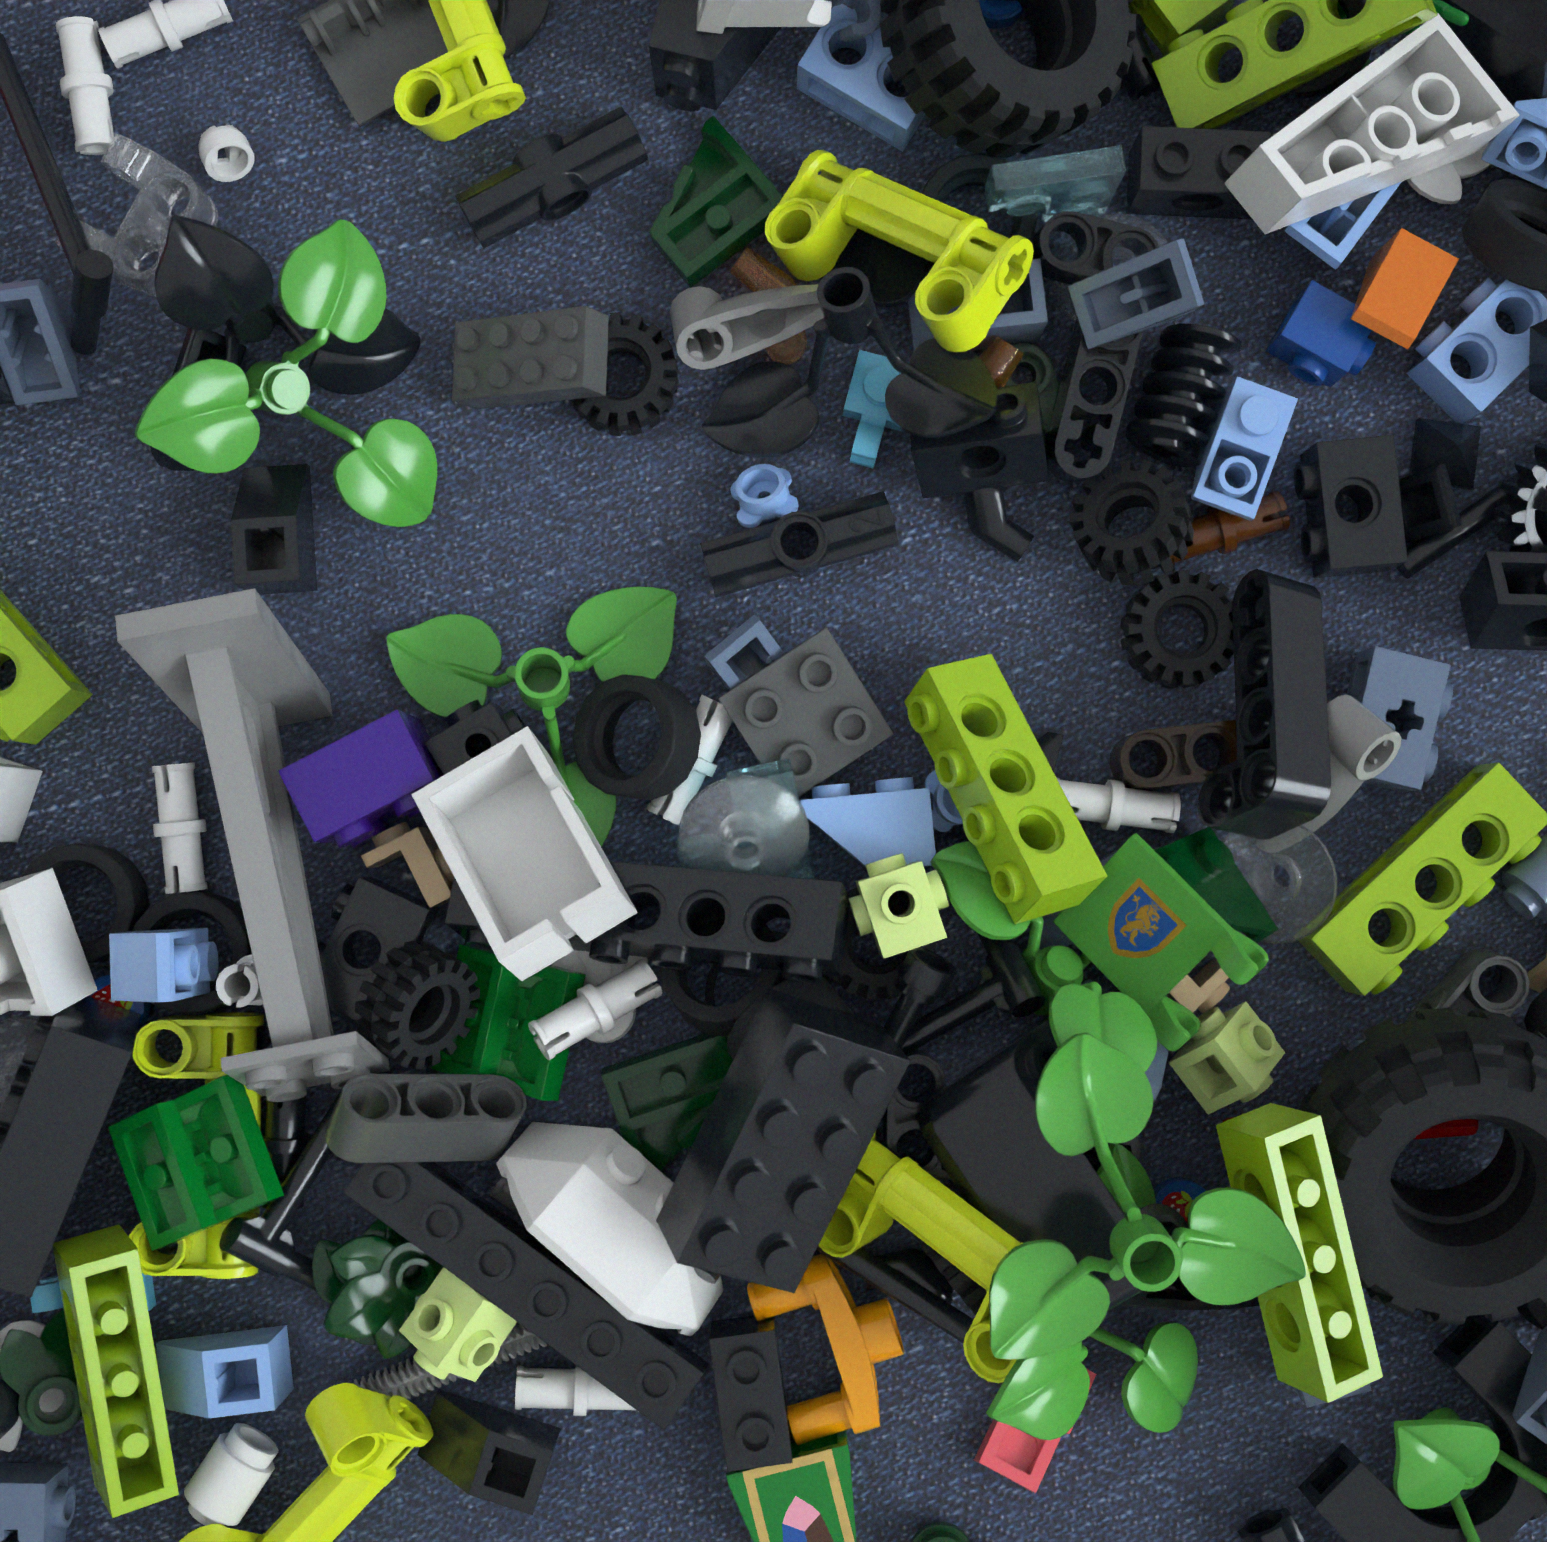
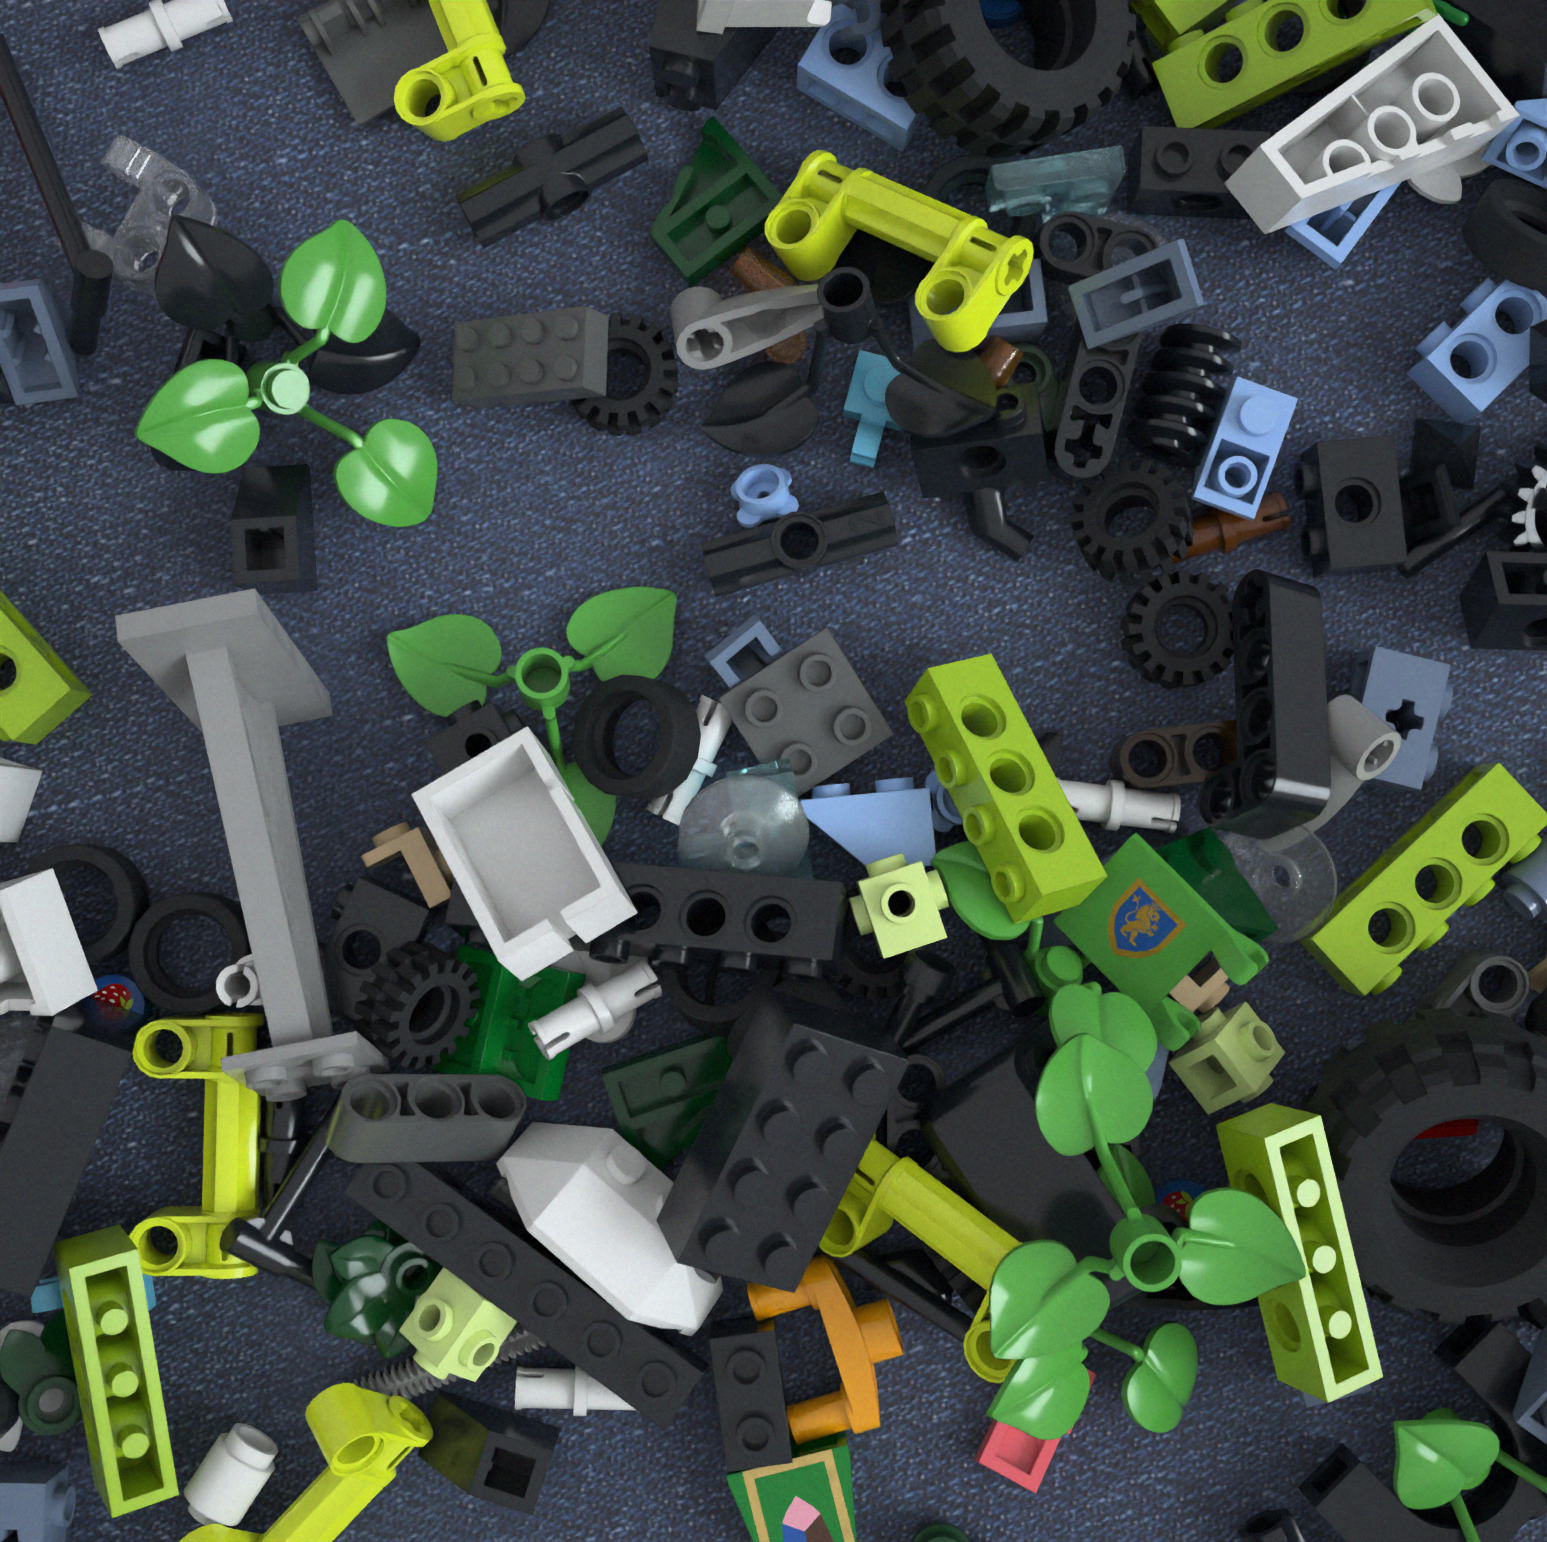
(86, 84): white pin -> none
(161, 964): light blue slope -> none
(179, 827): white pin -> none
(195, 1161): green slope -> none
(226, 1372): light blue slope -> none
(237, 149): white hinge -> none
(362, 780): dark purple brick -> none
(1321, 337): blue brick -> none
(1402, 287): orange slope -> none

